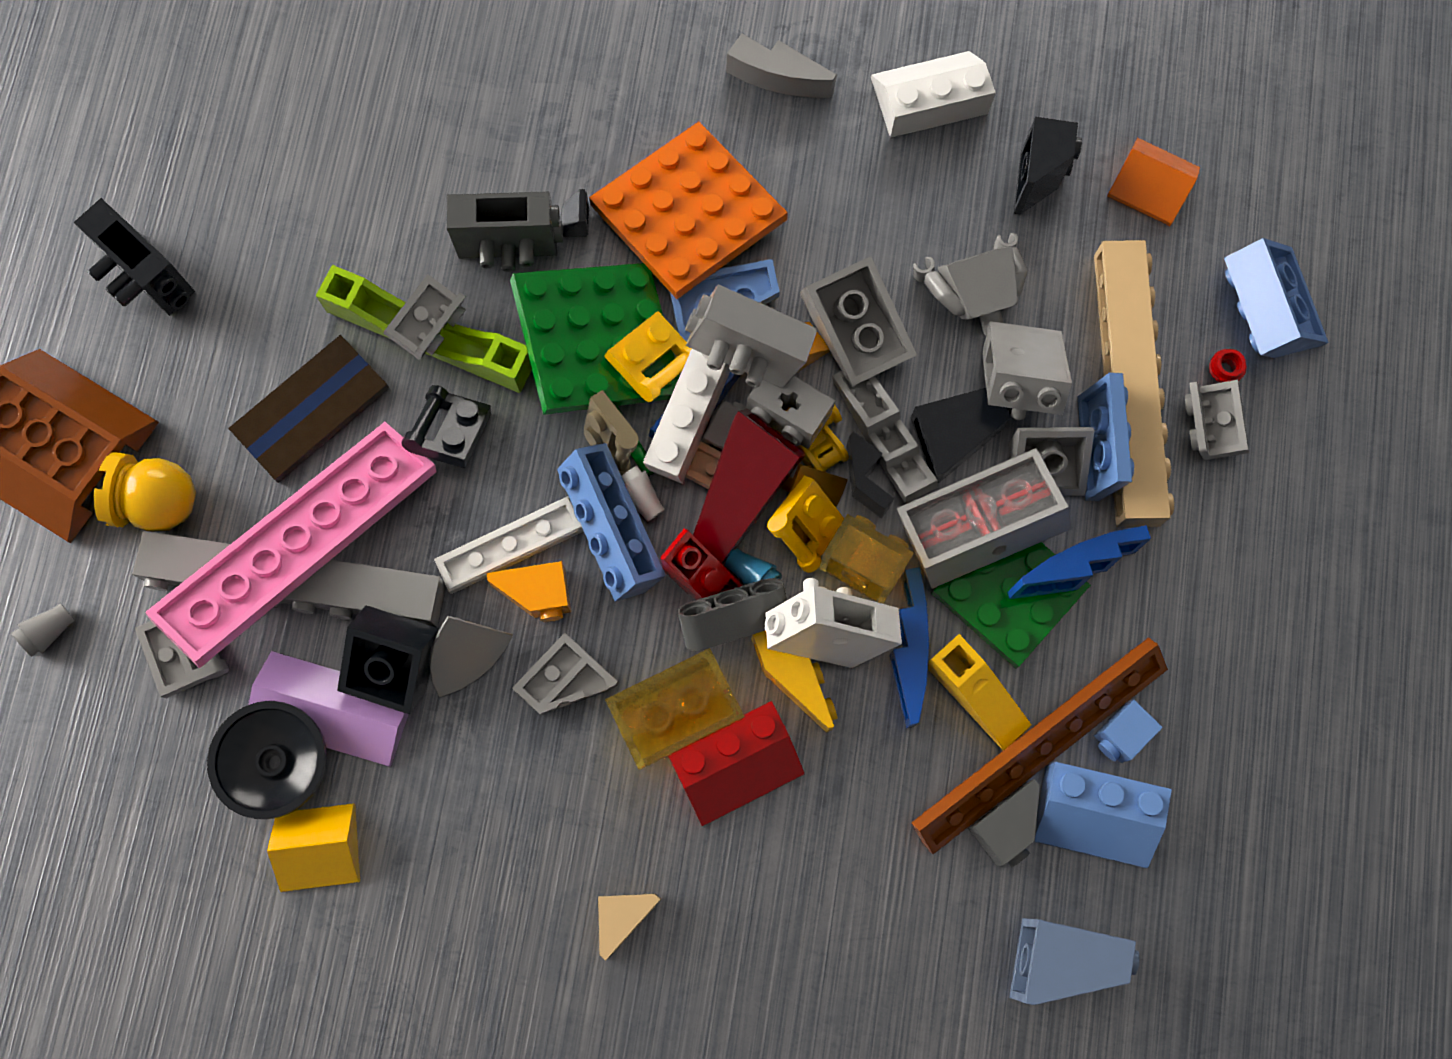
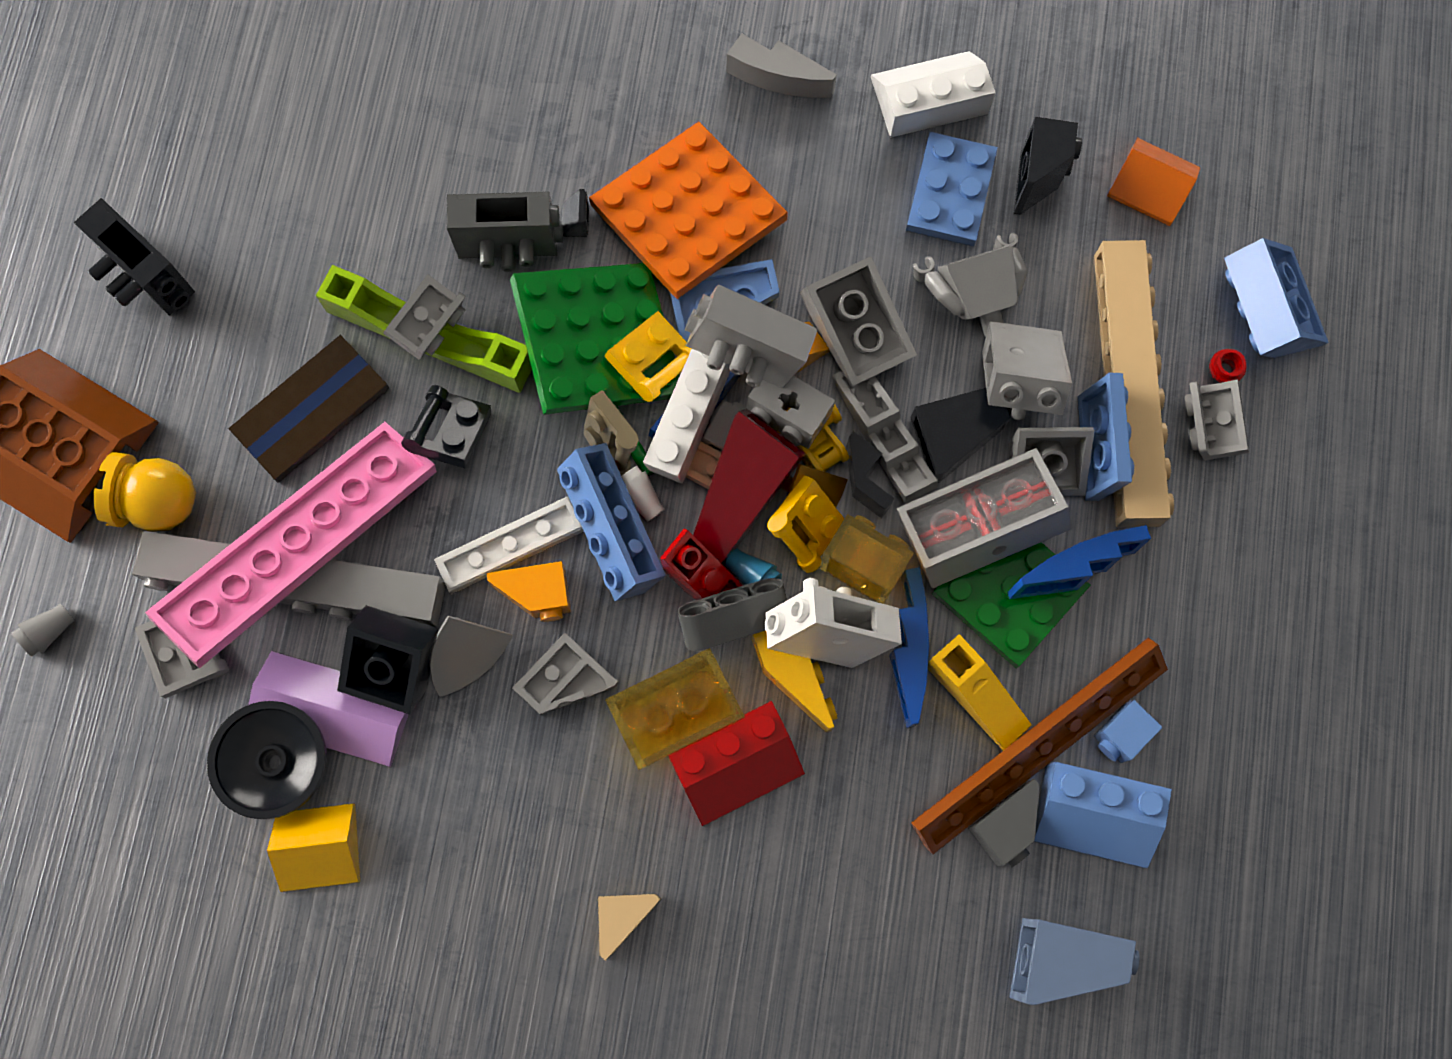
(951, 189): none -> medium blue plate

